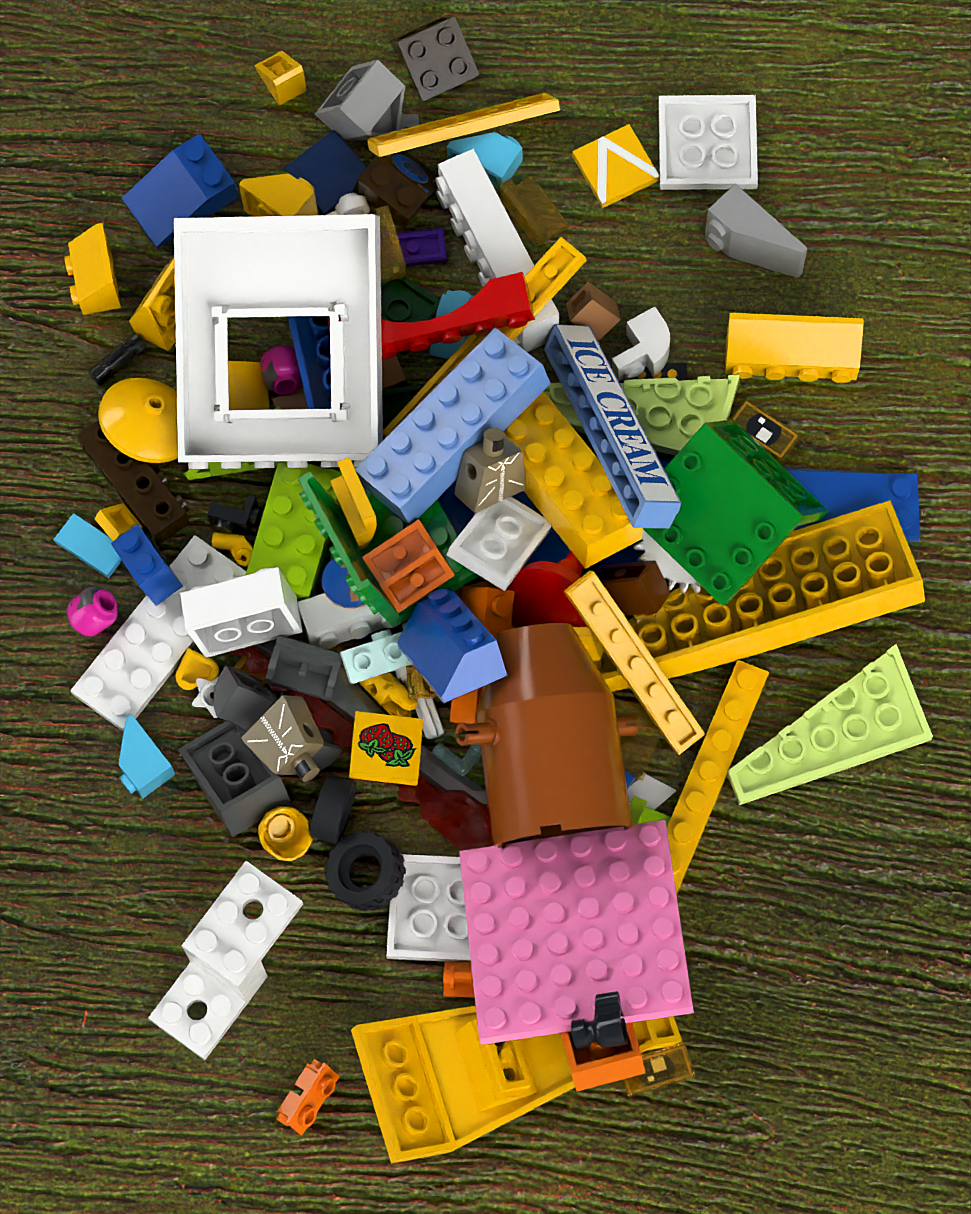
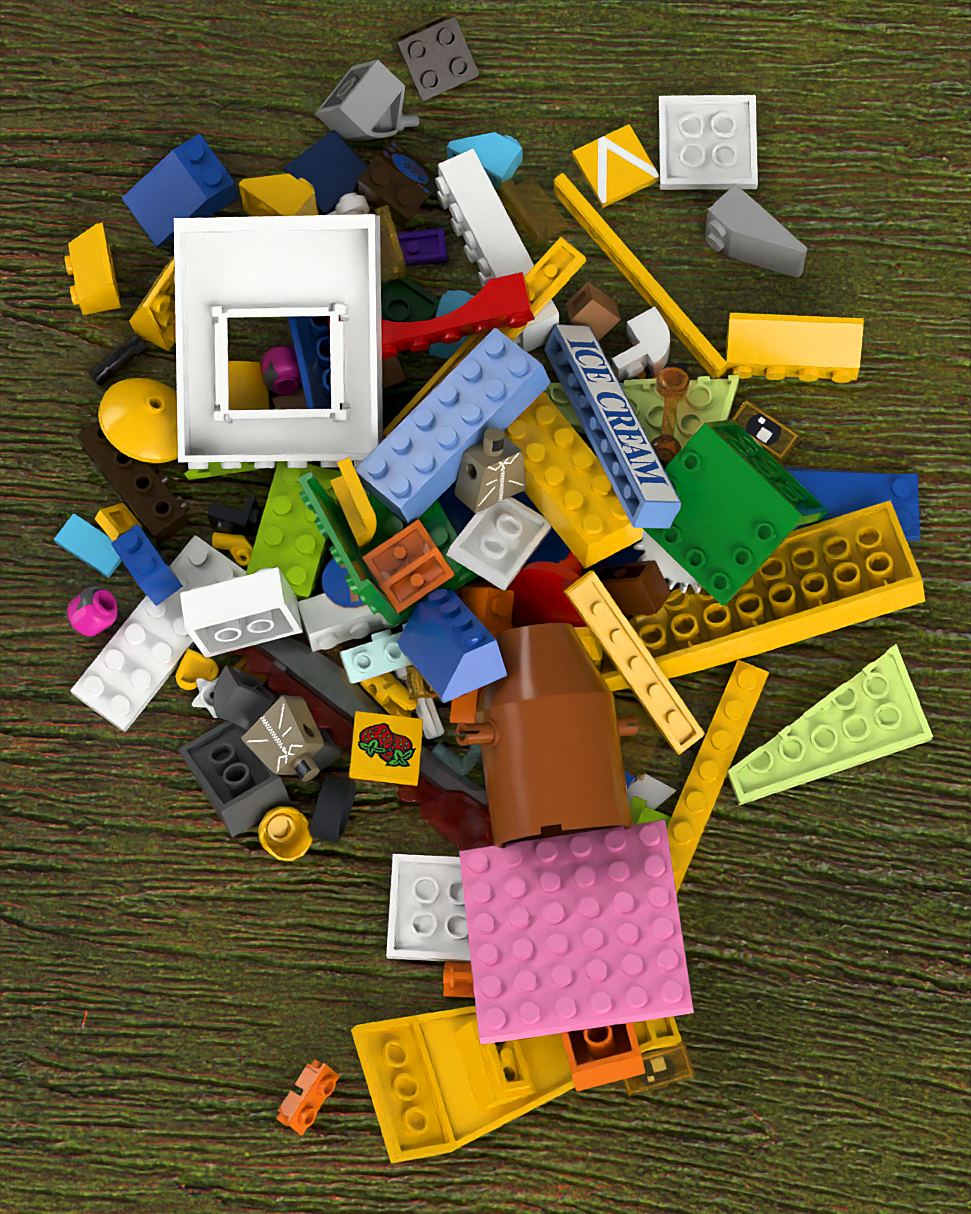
(141, 761): medium azure slope -> none
(225, 960): white bracket -> none
(282, 77): yellow slope -> none
(303, 668): dark grey hinge -> none
(390, 876): black tyre -> none
(462, 124): yellow tile -> none
(607, 1027): black piece -> none
(639, 277): none -> yellow tile
(672, 385): none -> clear orange piece

